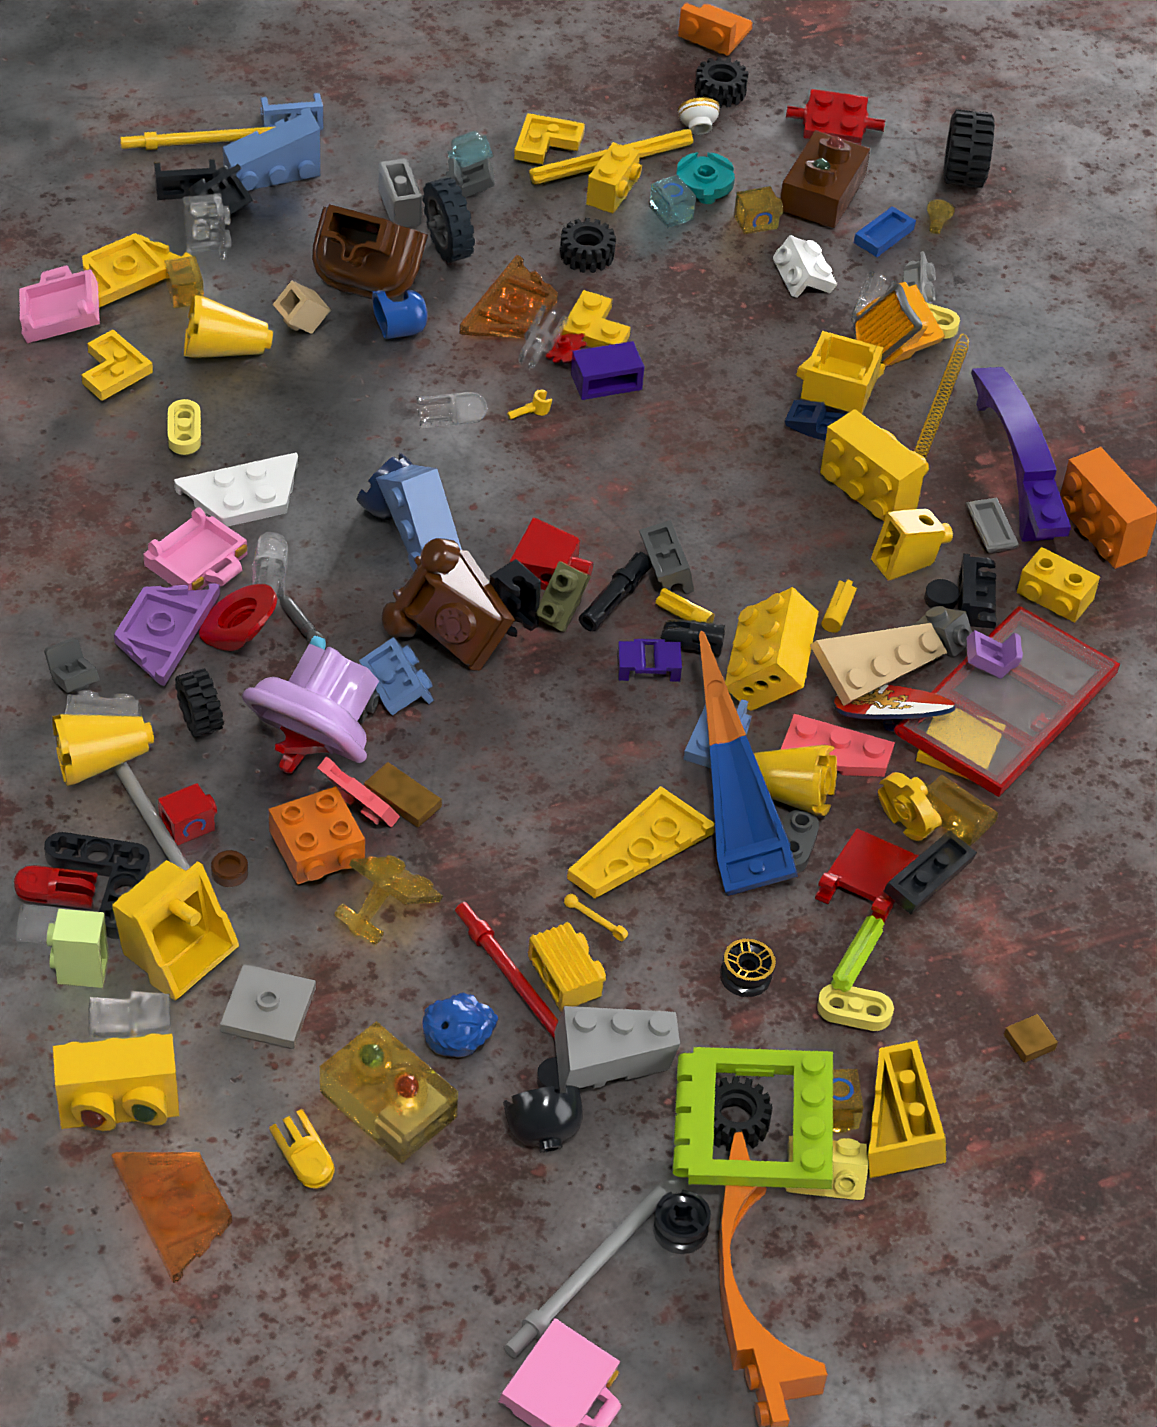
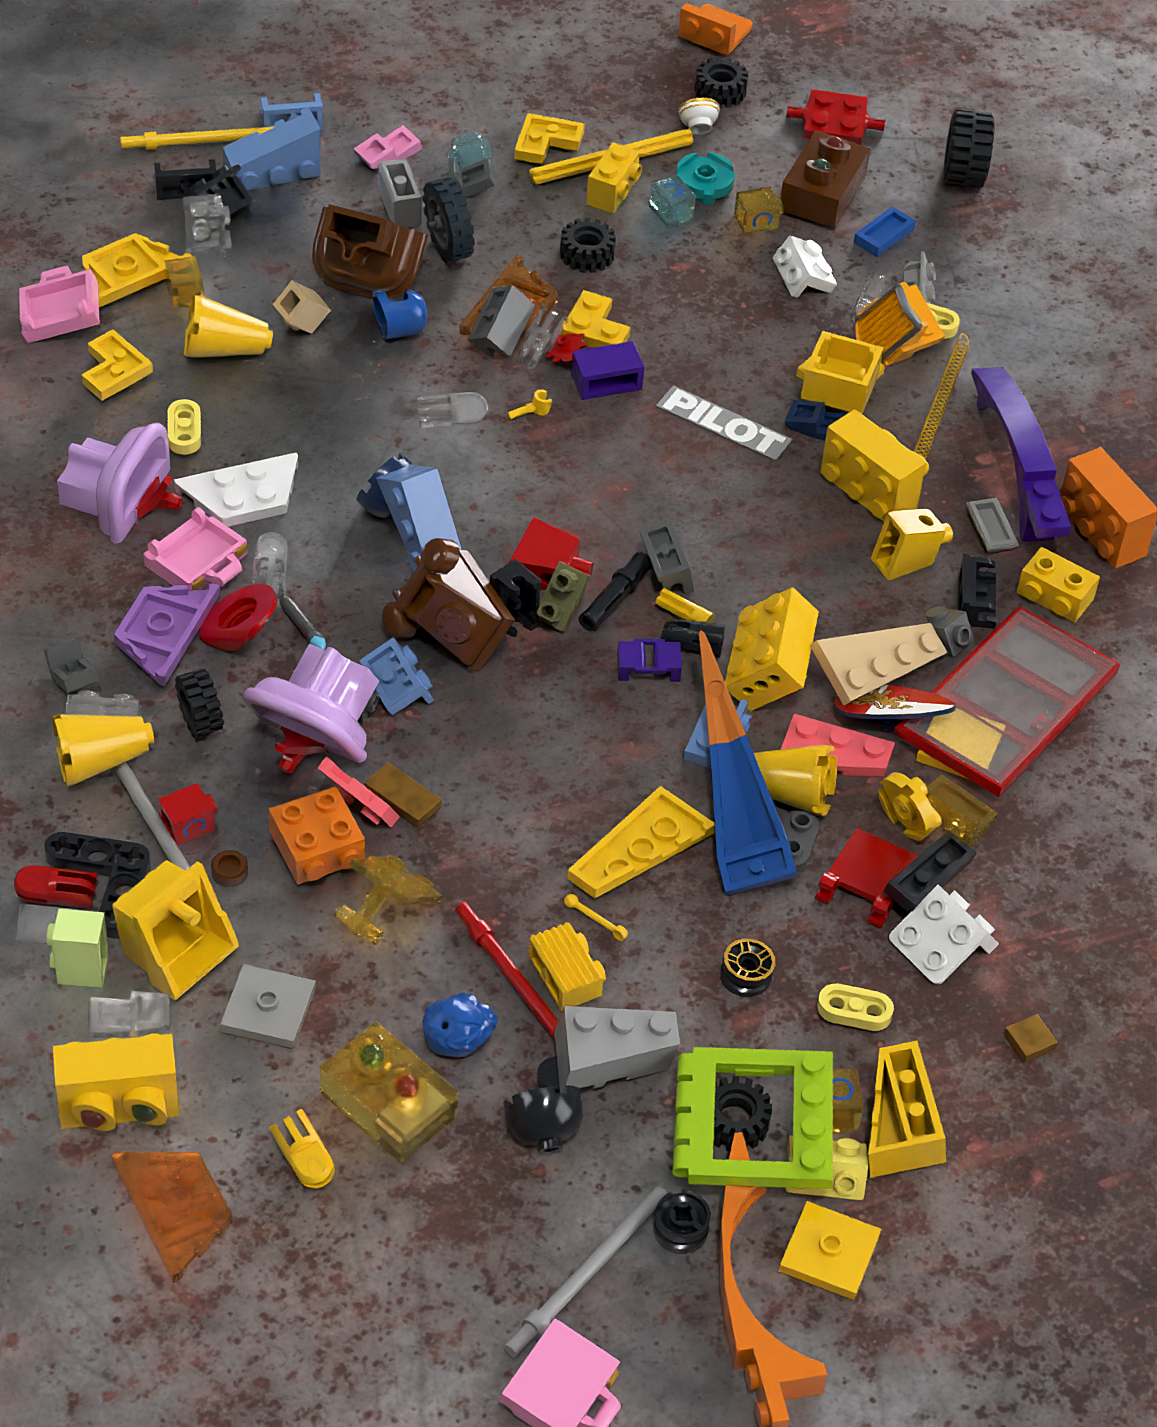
(120, 480): none -> lavender piece
(395, 146): none -> bright pink slope
(501, 321): none -> dark grey hinge
(724, 422): none -> sticker
(830, 1250): none -> yellow plate
(838, 606): yellow piece -> none
(857, 953): lime axle -> none
(939, 213): clear yellow rock -> none
(941, 593): black tile -> none
(941, 934): none -> white bracket
(992, 655): medium lavender bracket -> none

